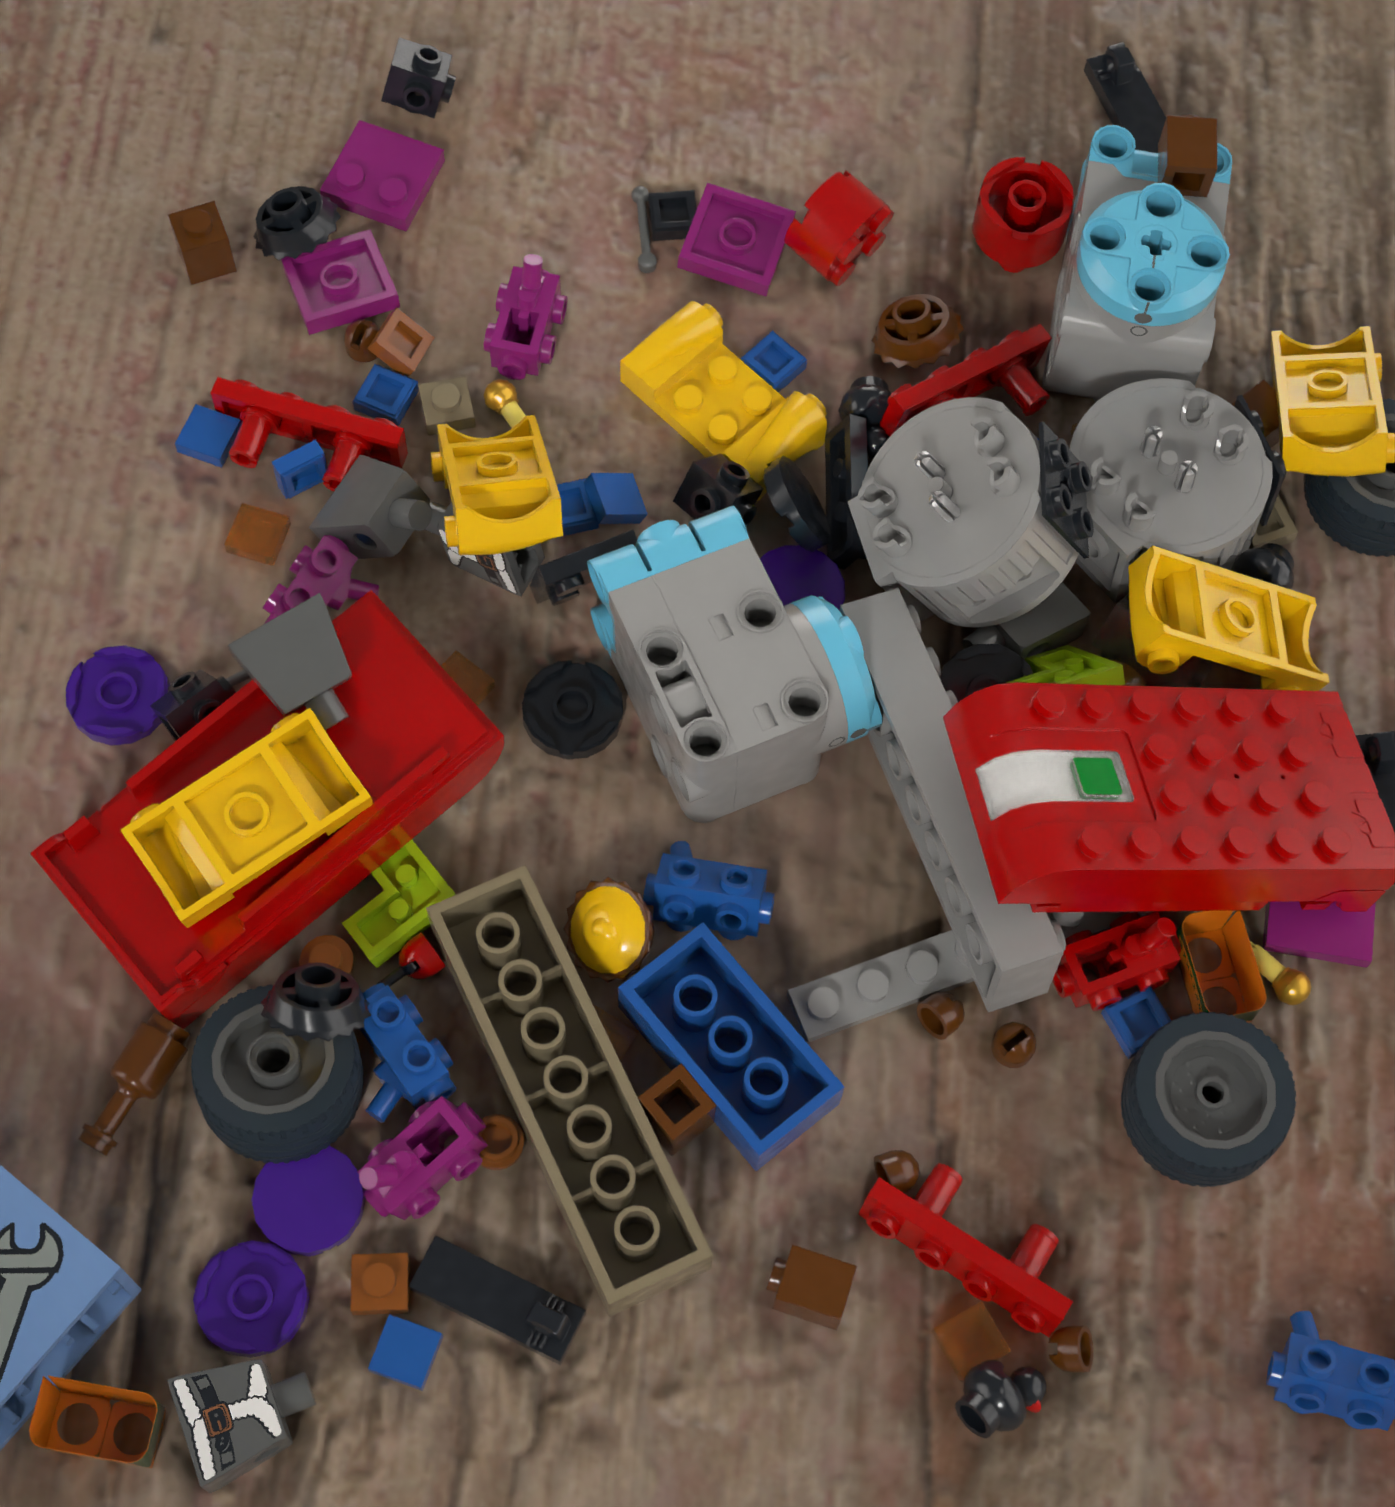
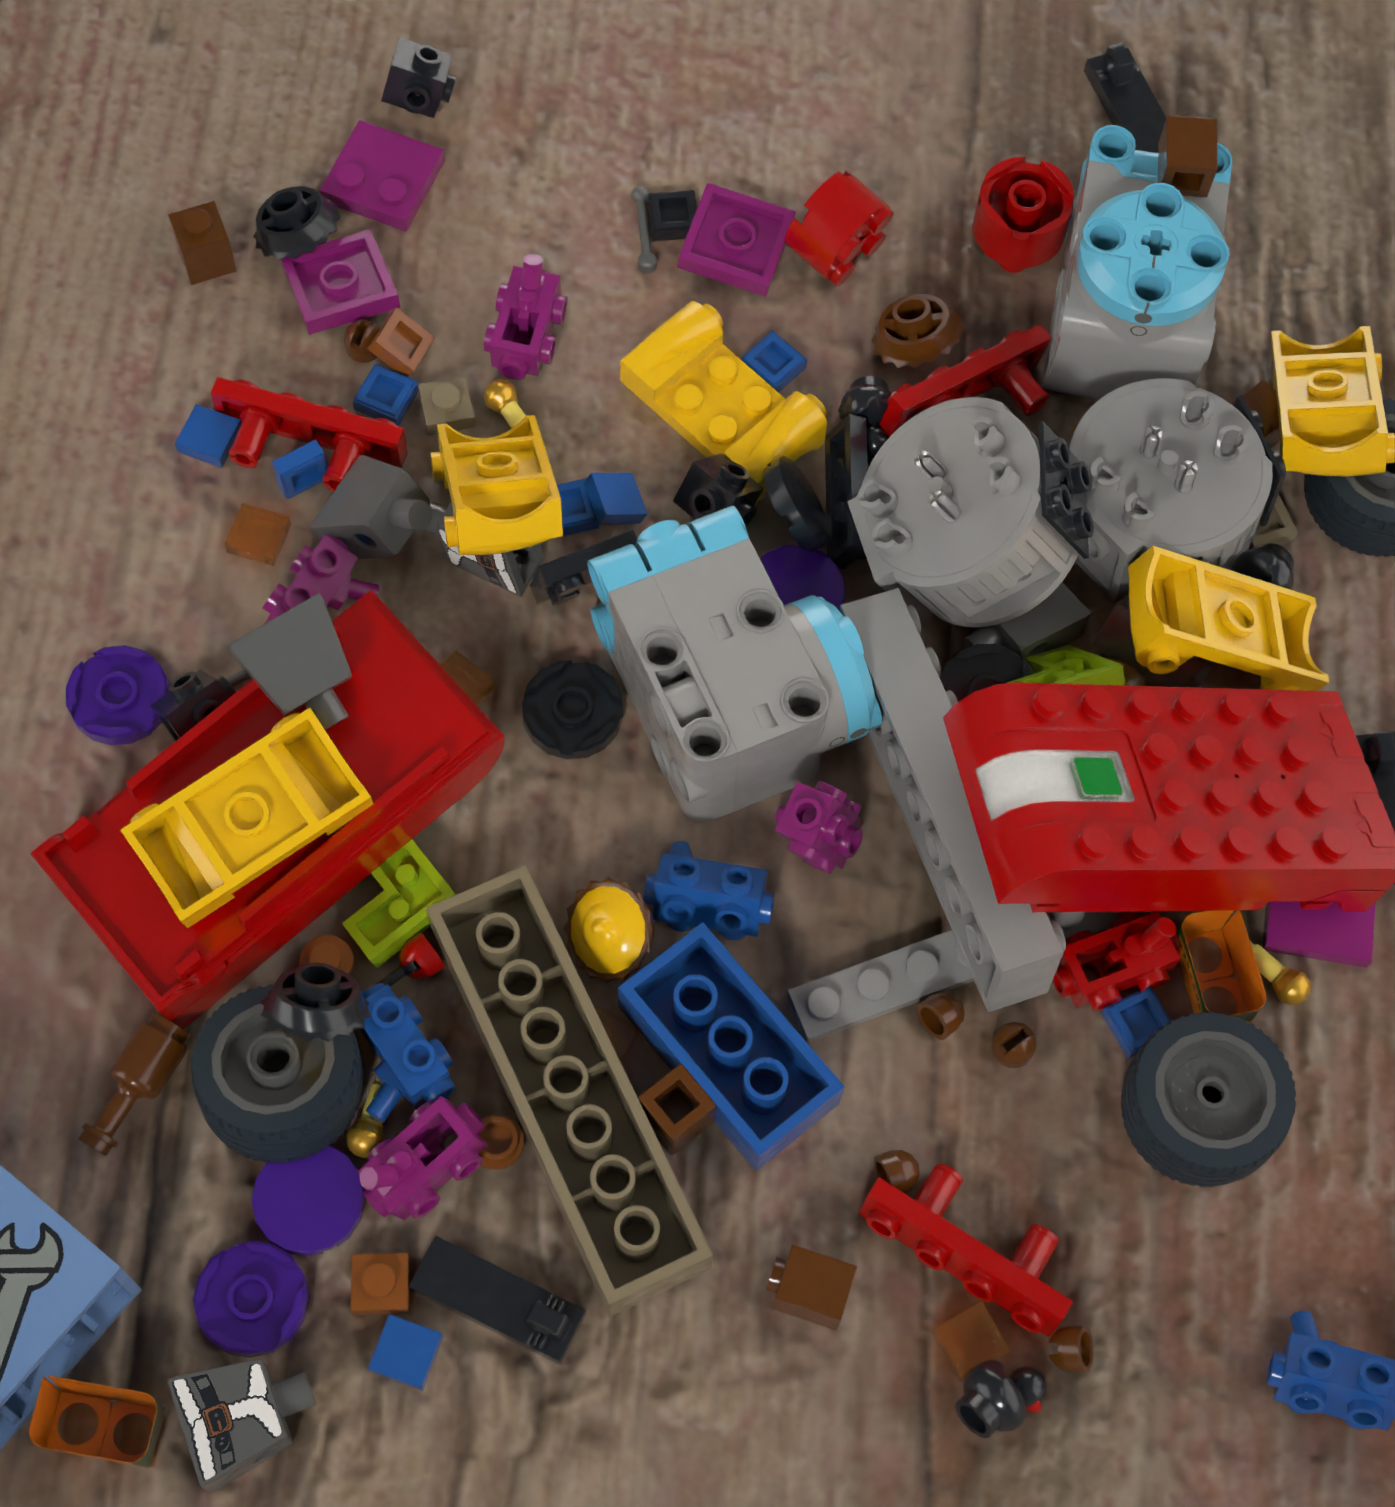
(367, 1130): none -> pearl gold piece
(820, 825): none -> magenta brick

